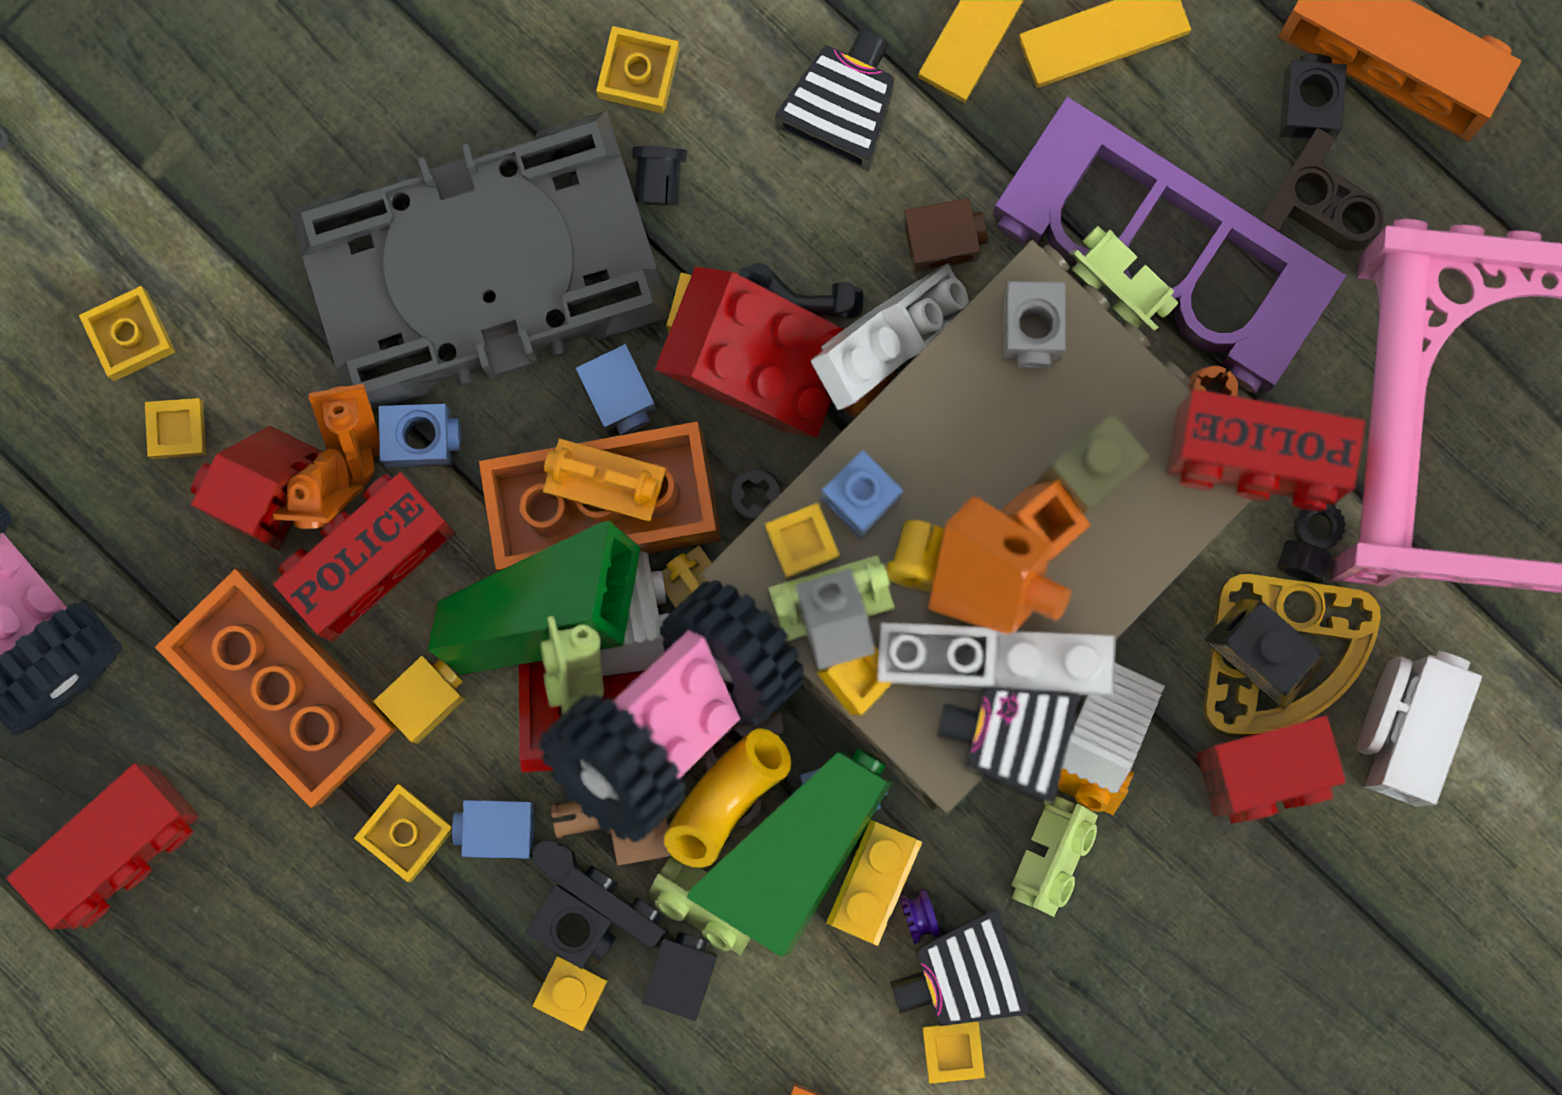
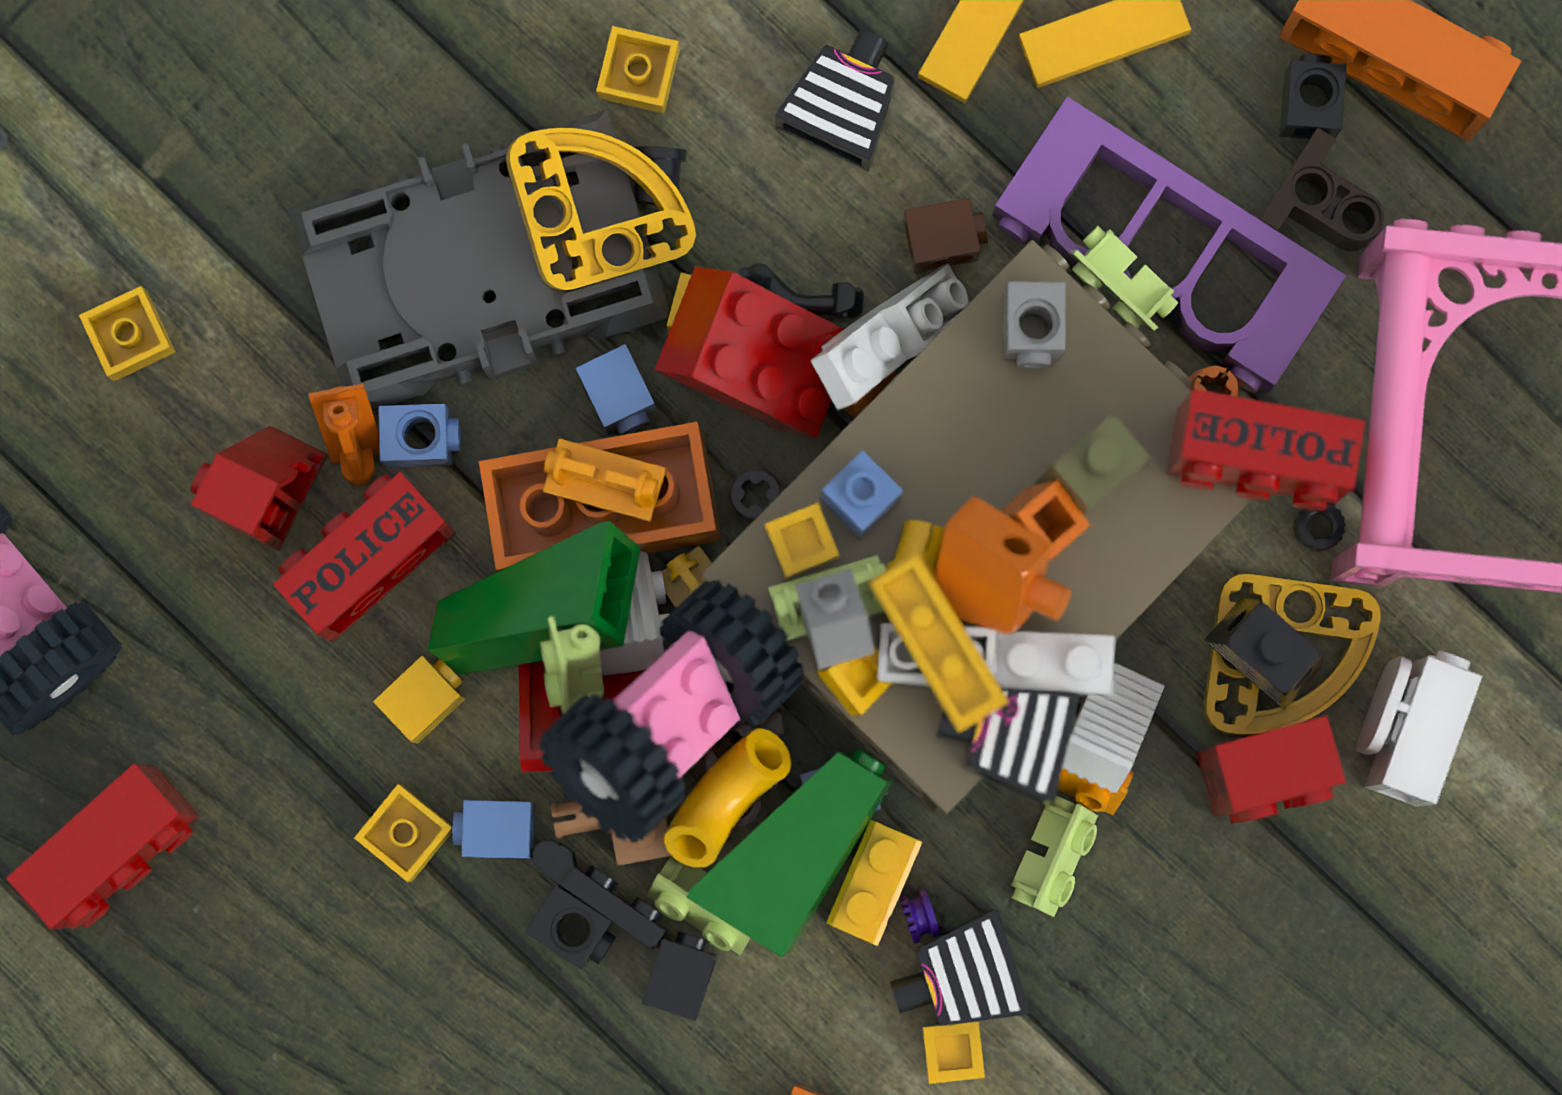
(175, 428): yellow plate -> none
(277, 687): orange brick -> none
(319, 492): orange hinge -> none
(570, 993): yellow plate -> none
(588, 246): none -> yellow beam
(938, 642): none -> yellow tile
(1304, 561): black axle -> none

